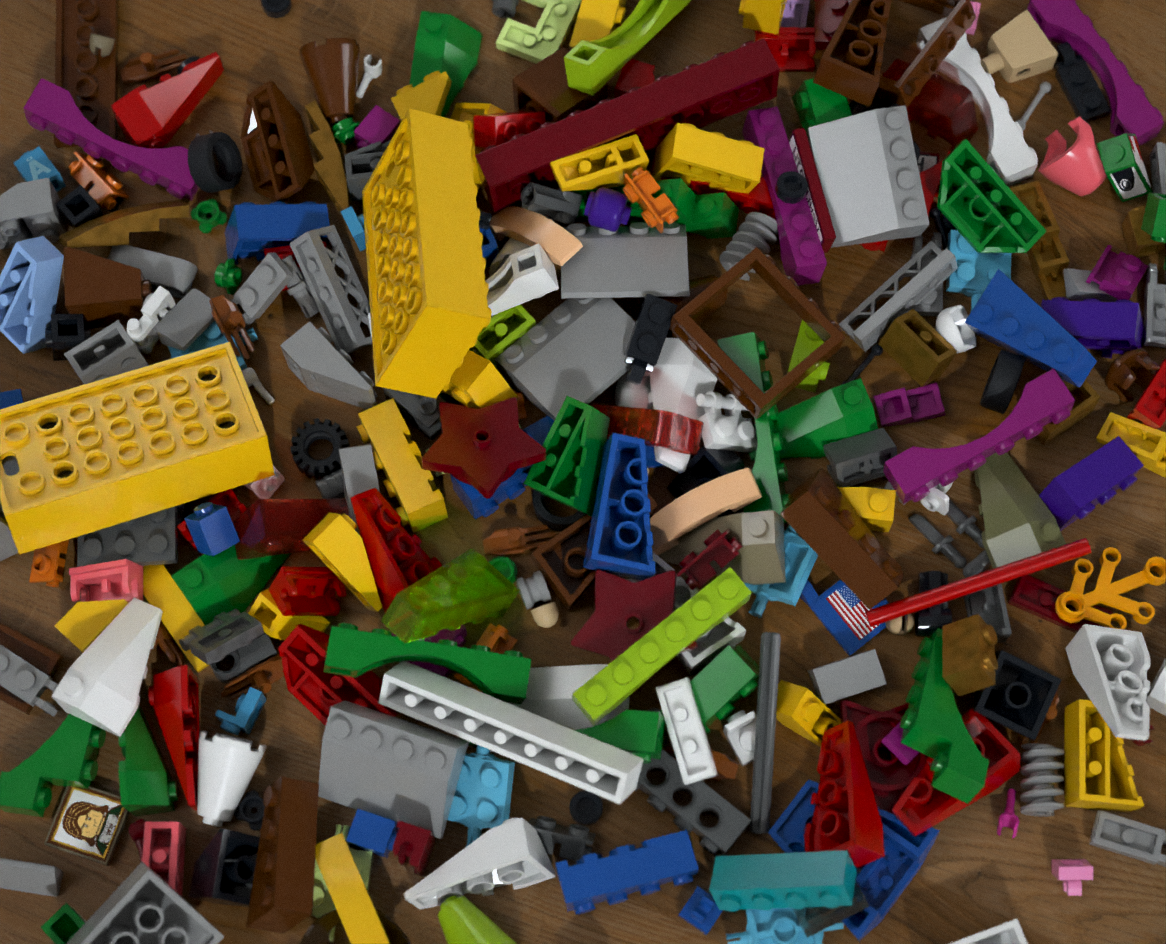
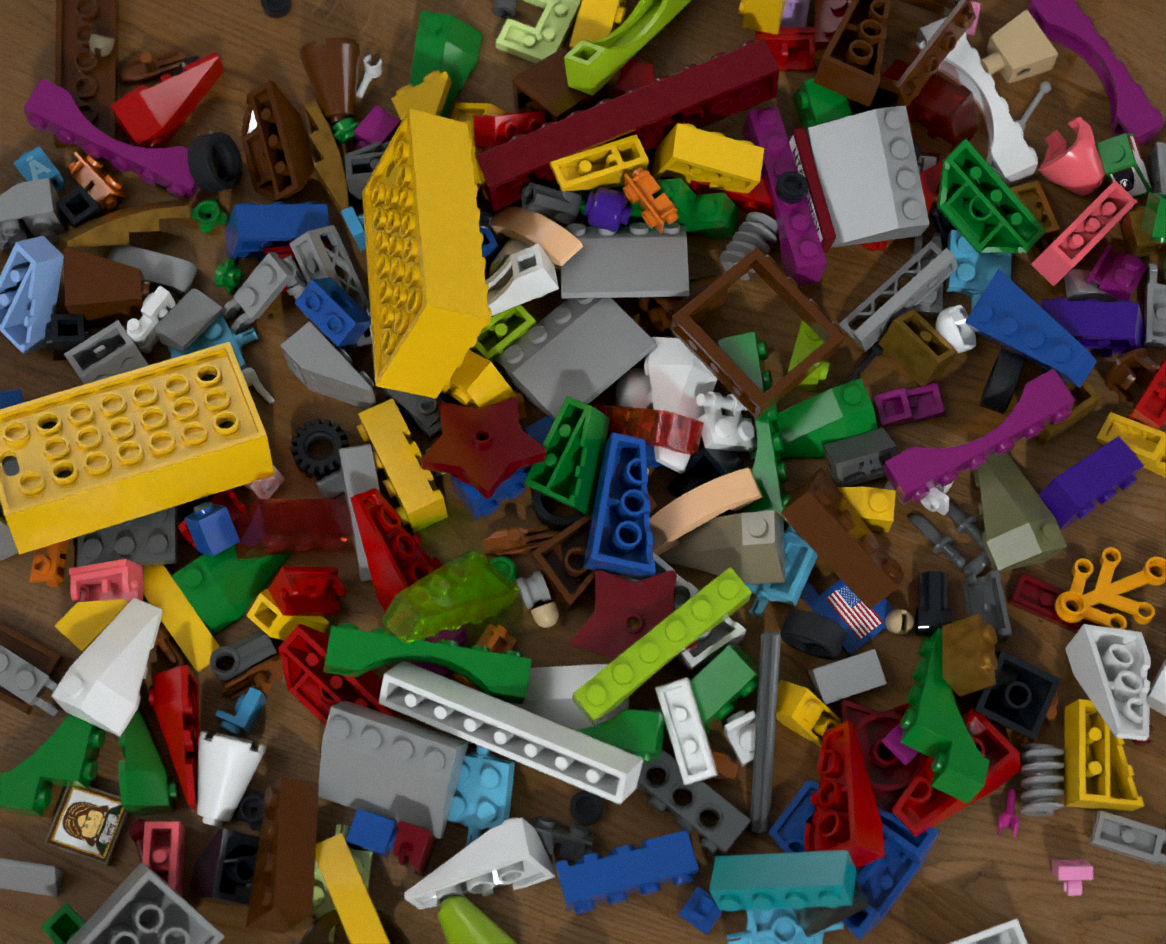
(222, 636): flat silver plate -> none
(230, 324): dark orange piece -> none
(333, 311): none -> blue brick
(345, 555): yellow slope -> none
(648, 337): black hinge -> none
(698, 566): dark red hinge -> none
(813, 634): none -> black tyre
(978, 582): red piece -> none
(1079, 85): black hinge -> none
(1084, 233): none -> coral brick

